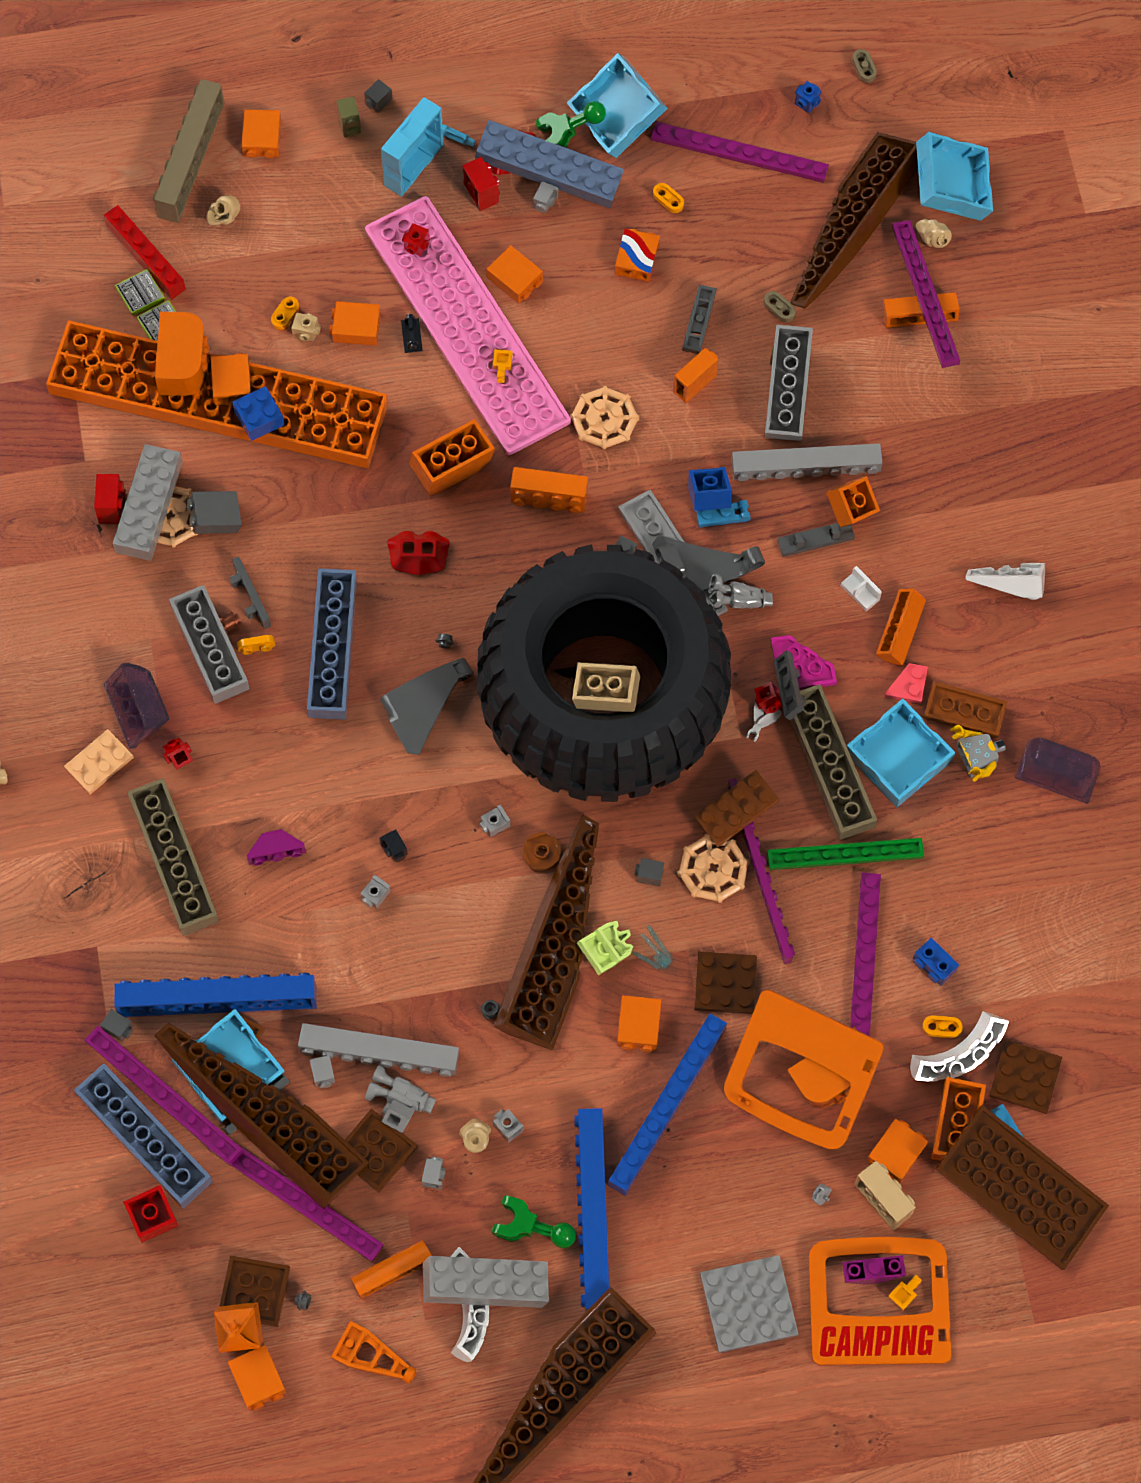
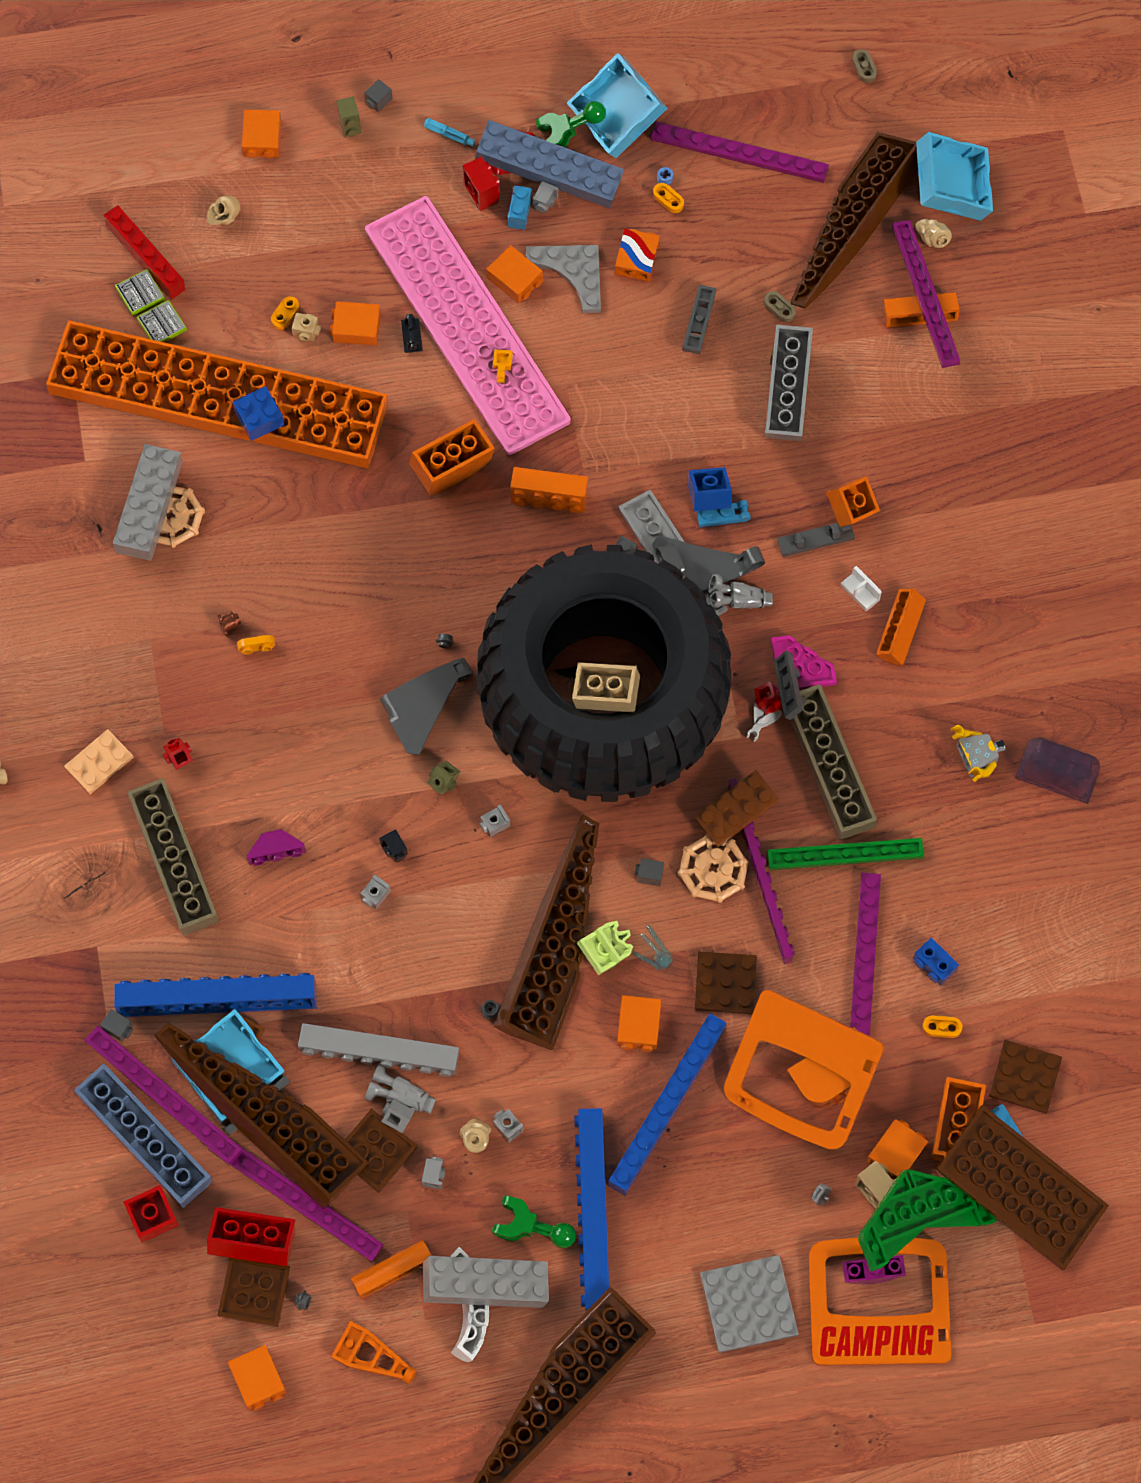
(109, 498): red brick -> none
(136, 702): clear purple windscreen -> none
(181, 354): orange brick -> none
(189, 150): dark tan brick -> none
(209, 644): light grey brick -> none
(214, 512): dark grey brick -> none
(230, 377): orange brick -> none
(238, 1327): orange piece -> none
(251, 1236): none -> red brick
(257, 607): dark grey hinge -> none
(322, 1072): light grey brick -> none
(332, 644): sand blue brick -> none
(412, 146): medium azure tile -> none
(416, 239): red brick -> none
(418, 562): red piece -> none
(443, 777): none -> olive brick
(519, 207): none -> dark azure brick
(539, 862): dark orange plate -> none
(575, 264): none -> light grey plate
(601, 408): light nougat plate -> none
(665, 170): none -> medium blue bush
(695, 375): orange brick -> none
(806, 462): light grey brick -> none
(807, 96): blue brick -> none
(900, 753): medium azure tile -> none
(904, 1294): light orange plate -> none
(909, 684): coral wing -> none
(909, 1207): none -> green wing
(965, 708): dark orange plate -> none
(965, 1055): white brick -> none
(1023, 581): white wedge -> none

